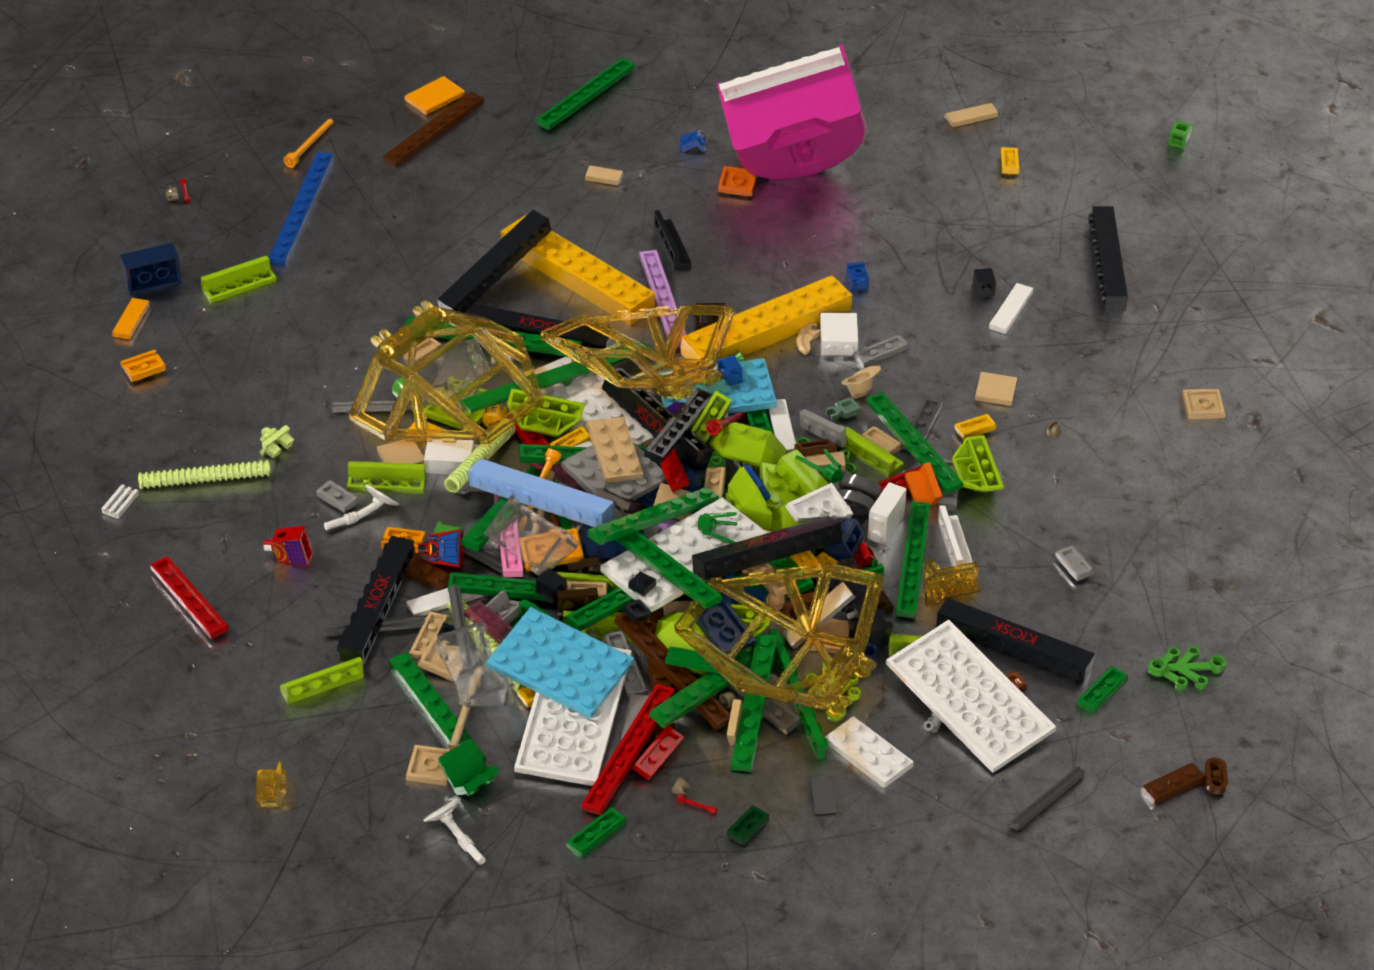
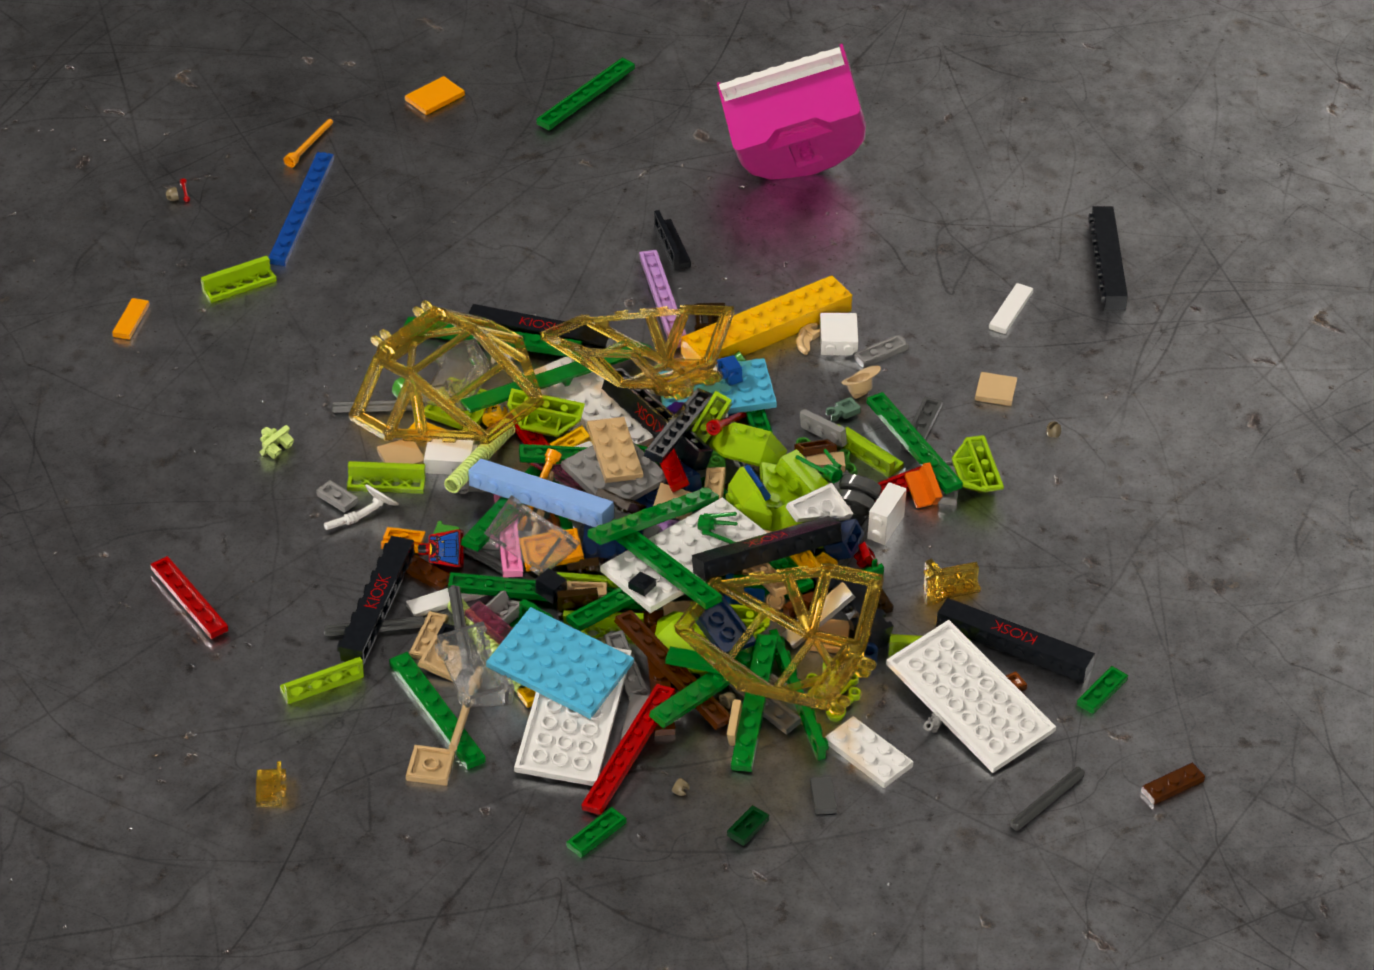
(117, 501): white tile -> none
(143, 365): light orange plate -> none
(151, 268): dark blue brick -> none
(204, 474): yellowish green piece -> none
(291, 546): red torso -> none
(424, 349): tan tile -> none
(433, 129): reddish brown plate -> none
(445, 815): white dish -> none
(466, 768): green bracket -> none
(495, 263): black brick -> none
(587, 275): yellow brick -> none
(604, 175): tan tile -> none
(636, 611): black plate -> none
(658, 752): red plate -> none
(680, 798): red hinge -> none
(692, 140): blue bracket -> none
(736, 181): orange plate -> none
(782, 425): white tile -> none
(857, 276): blue brick -> none
(882, 440): tan tile -> none
(913, 560): green plate -> none
(953, 538): white fence -> none
(971, 115): tan tile -> none
(975, 426): yellow plate -> none
(984, 282): black brick -> none
(1009, 160): yellow plate -> none
(1074, 563): light grey plate -> none
(1160, 667): bright green plant -> none
(1180, 134): bright green brick -> none
(1203, 404): tan tile -> none
(1216, 780): reddish brown plate -> none

